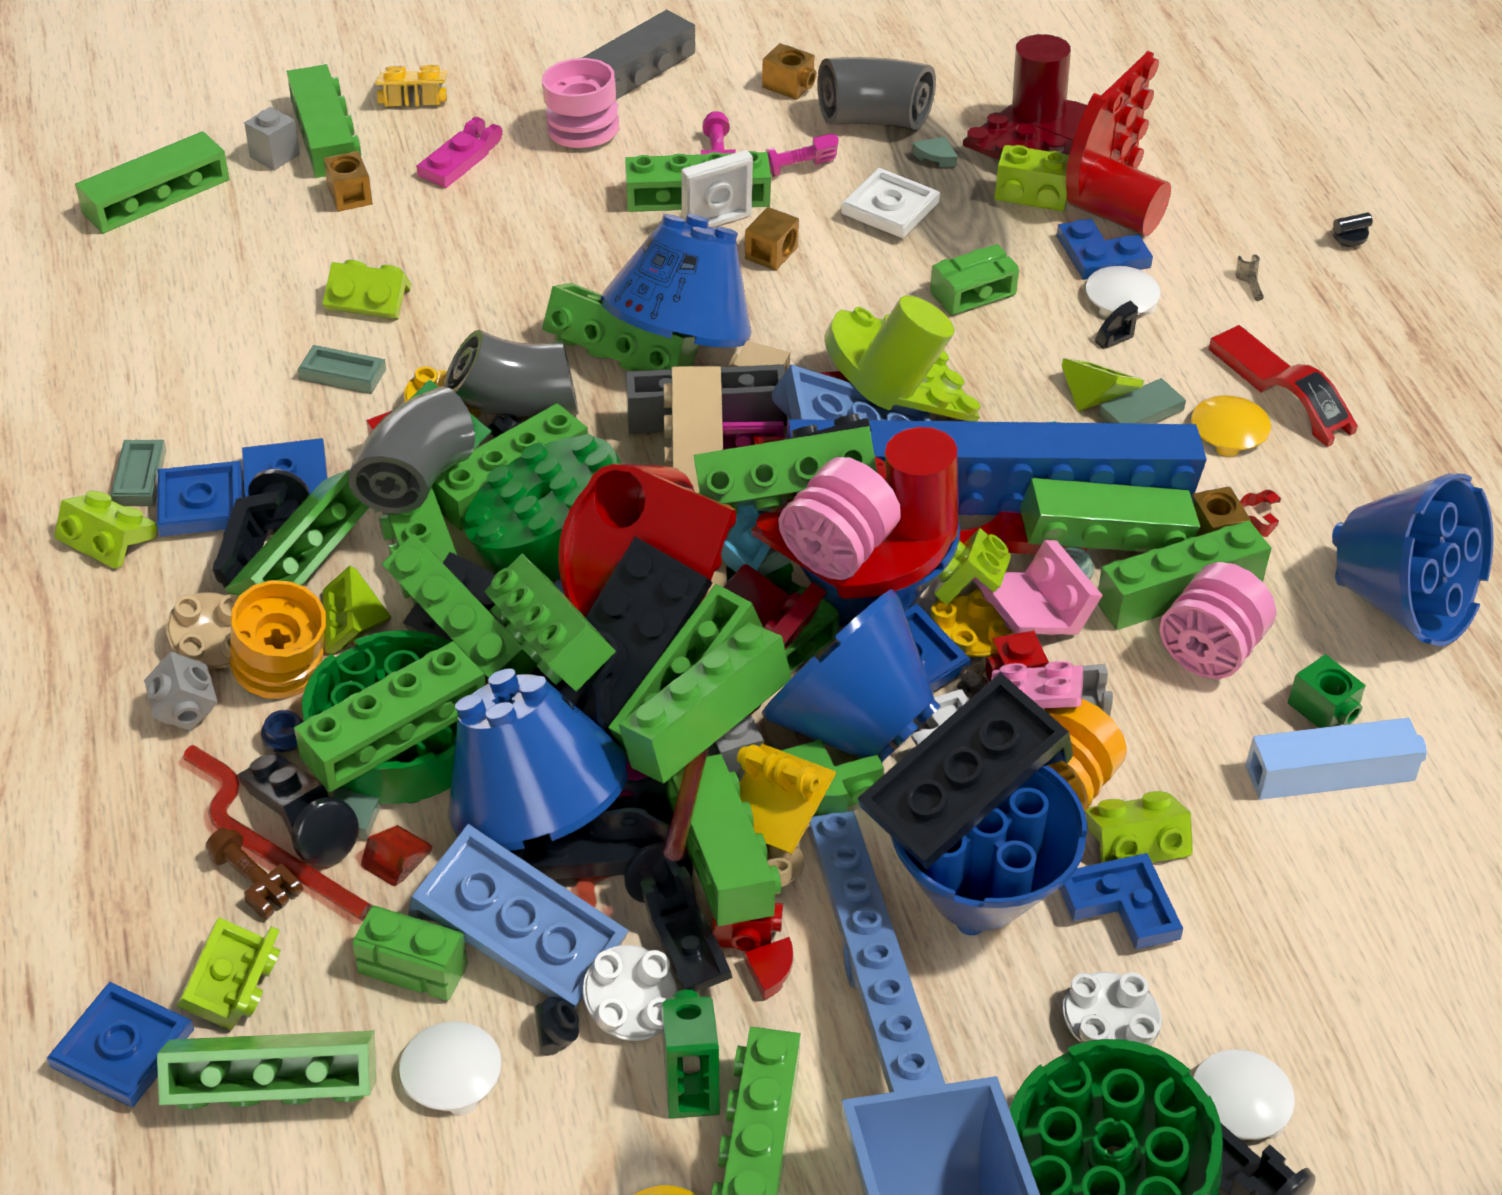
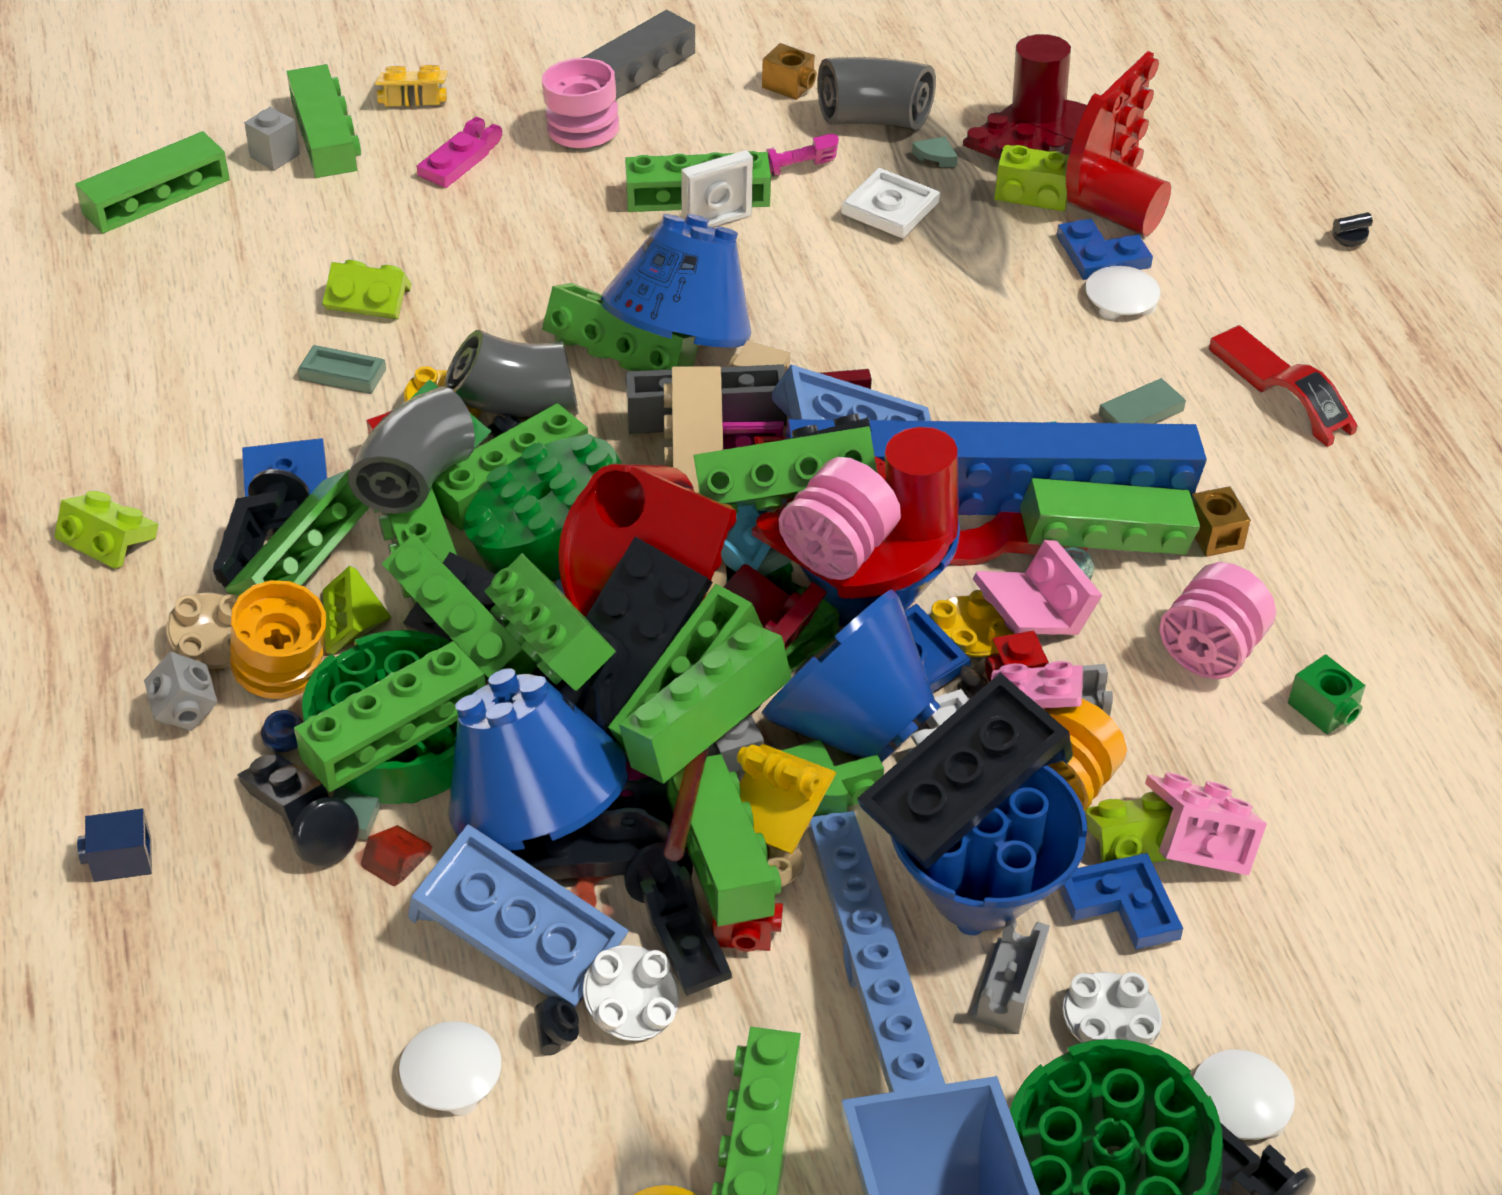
(116, 845): none -> dark blue brick
(118, 1044): blue plate -> none
(138, 472): sand green tile -> none
(197, 497): blue plate -> none
(226, 846): reddish brown hinge -> none
(228, 972): lime bracket -> none
(260, 845): clear red piece -> none
(267, 1068): bright green brick -> none
(348, 181): pearl gold brick -> none
(410, 953): bright green brick -> none
(690, 1031): green torso -> none
(715, 127): dark pink hinge -> none
(770, 966): red tile -> none
(771, 238): pearl gold brick -> none
(900, 358): lime piece -> none
(974, 279): bright green brick -> none
(978, 557): lime bracket -> none
(1011, 977): none -> light grey hinge
(1096, 384): lime slope -> none
(1118, 326): black tile -> none
(1152, 581): bright green brick -> none
(1208, 824): none -> bright pink bracket
(1231, 424): yellow dish -> none
(1249, 272): clear smoke hand -> none
(1255, 499): red piece -> none
(1335, 758): light blue brick -> none
(1420, 555): blue cone -> none

